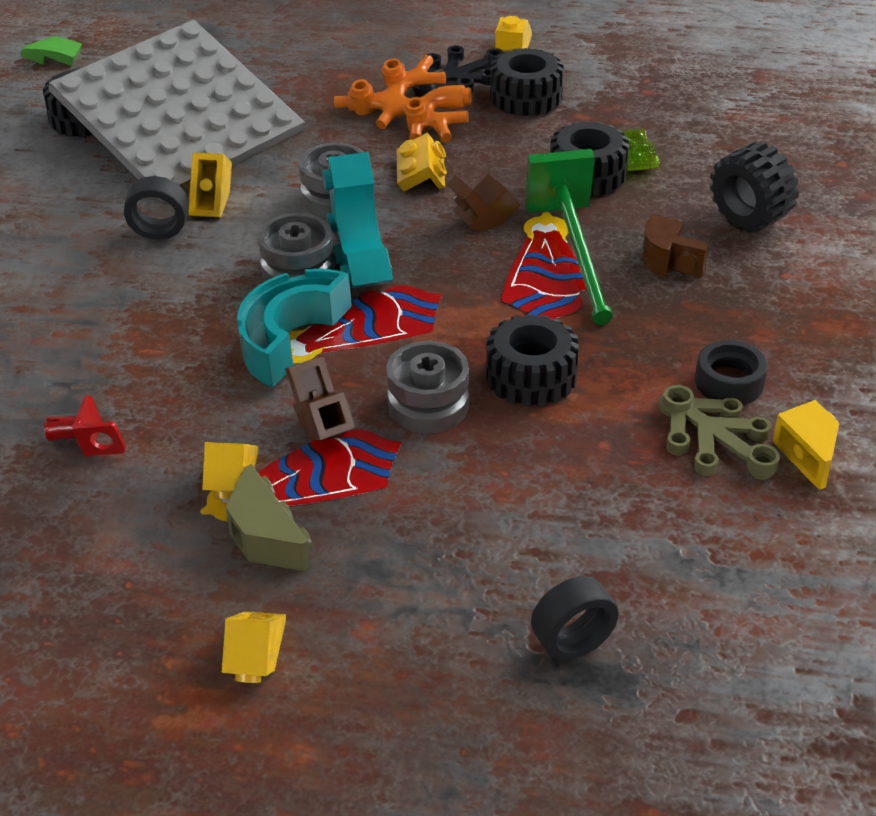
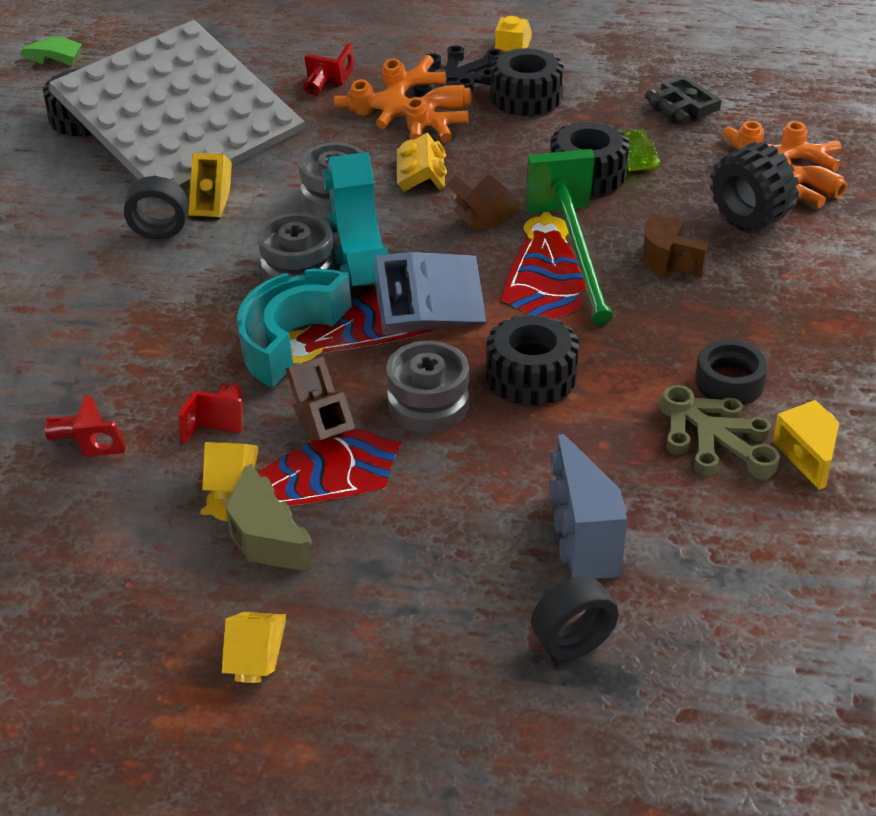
(212, 410): none -> red bracket
(327, 70): none -> red bracket
(427, 291): none -> sand blue slope
(587, 514): none -> sand blue slope
(687, 99): none -> pearl dark grey plate
(794, 147): none -> orange plant

